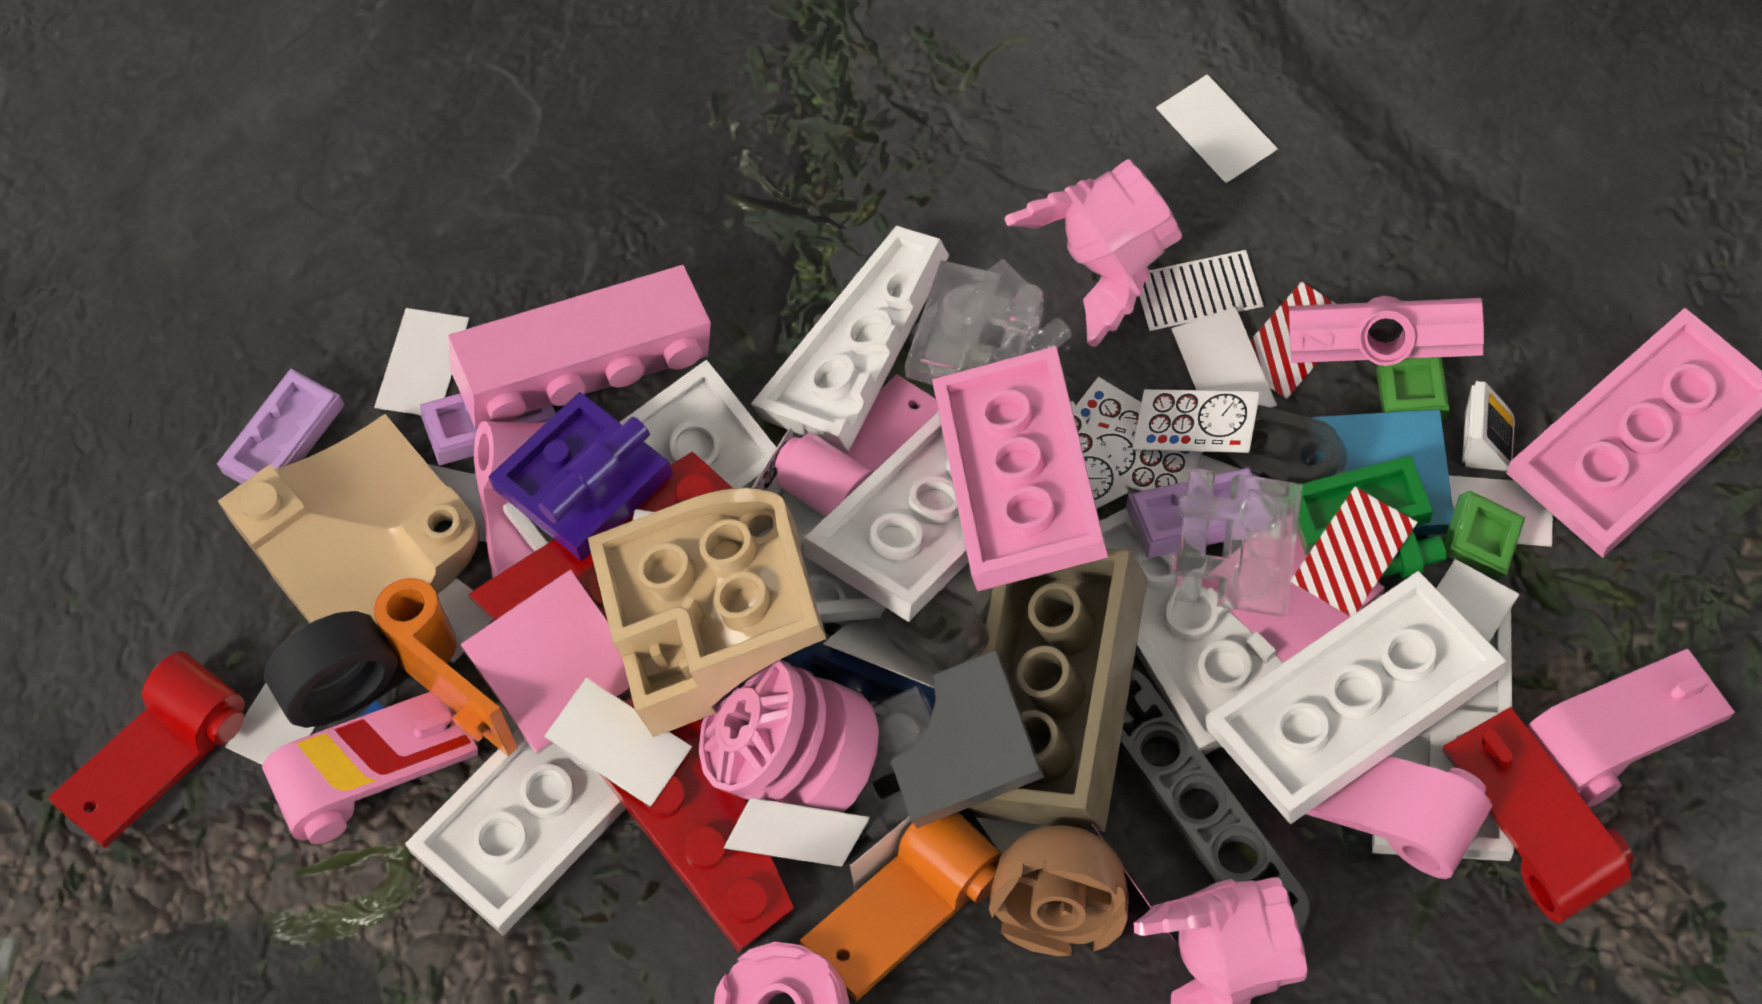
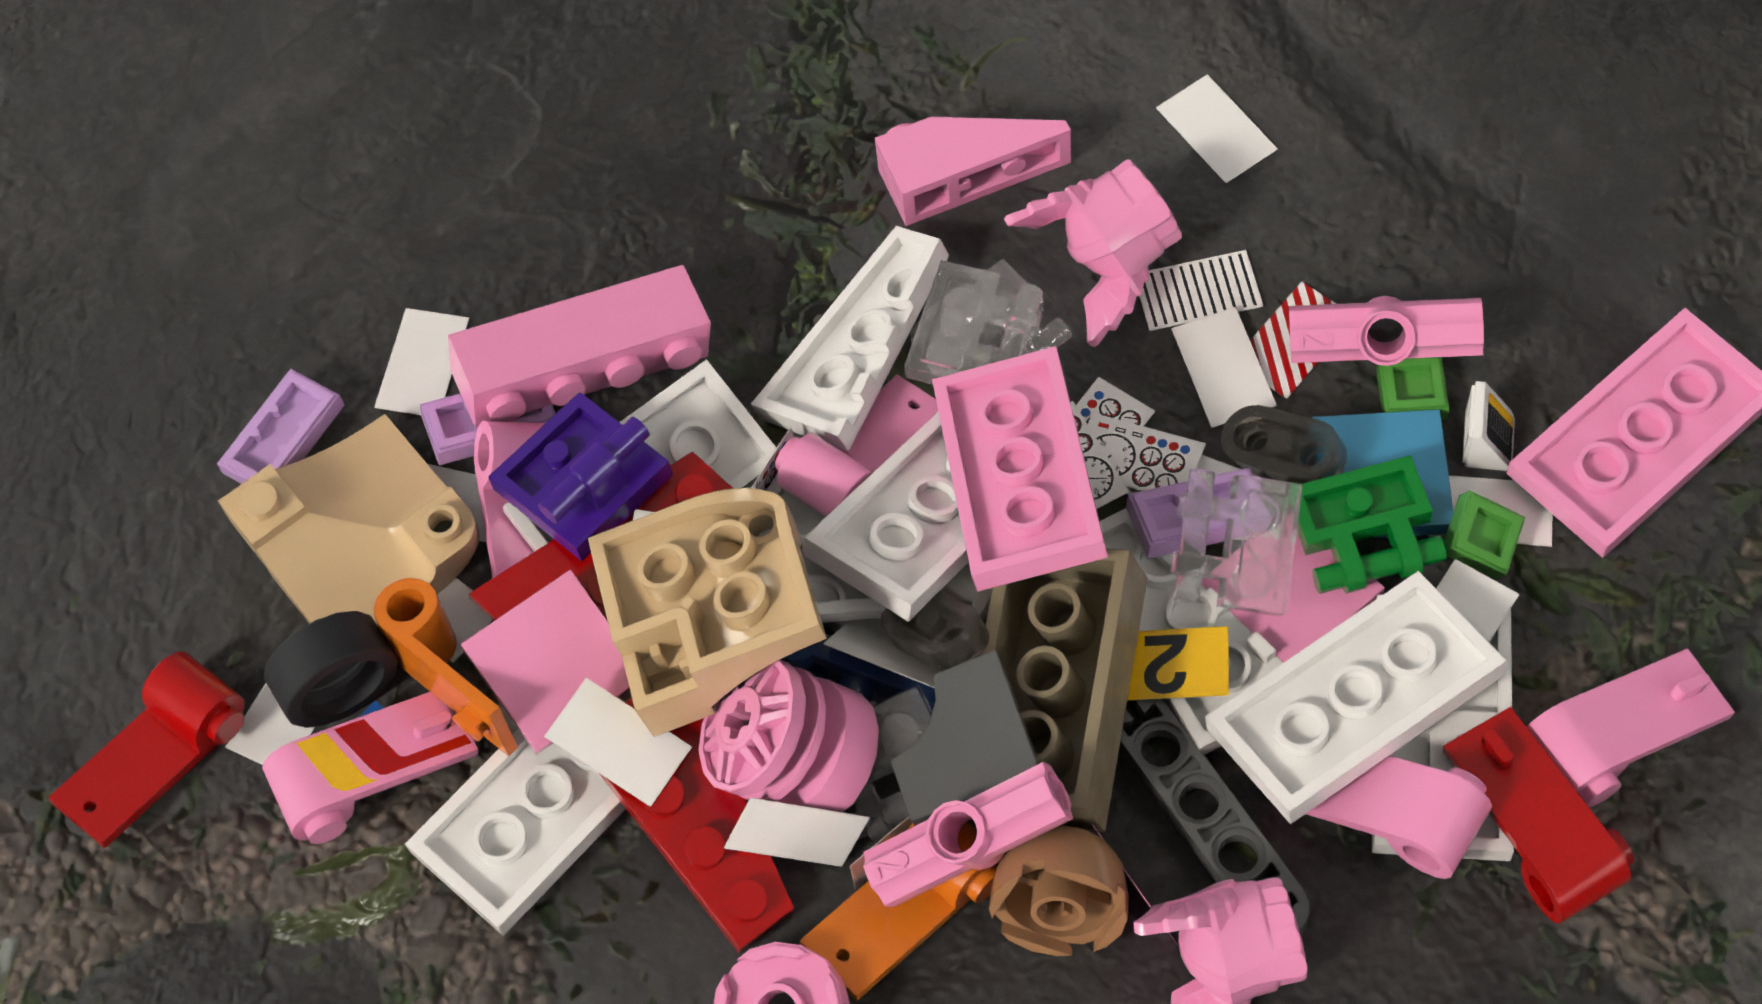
(961, 159): none -> bright pink slope
(1003, 819): none -> bright pink piece
(1181, 664): none -> yellow sticker
(1196, 420): white sticker -> none
(1353, 552): sticker -> none

